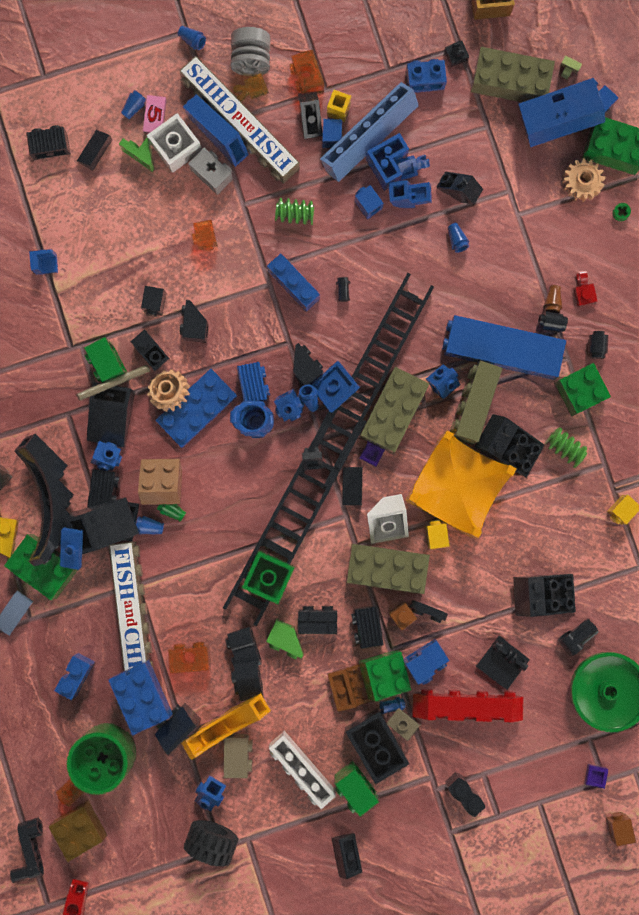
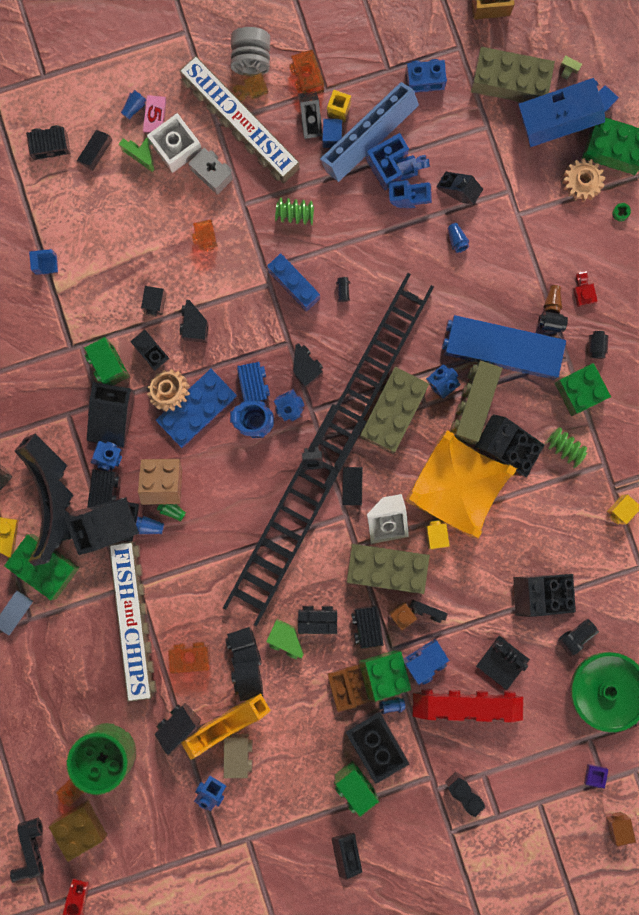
(71, 548): blue plate -> none
(71, 683): blue brick -> none
(113, 382): dark tan bar -> none
(140, 697): blue piece -> none
(192, 37): blue cone -> none
(210, 843): black tyre -> none
(216, 130): blue slope -> none
(268, 577): green brick -> none
(302, 769): white brick -> none
(309, 397): blue cone -> none
(335, 386): blue tile -> none
(368, 201): blue brick -> none
(372, 454): dark purple tile -> none
(403, 724): dark tan bracket -> none
(456, 53): black tile -> none

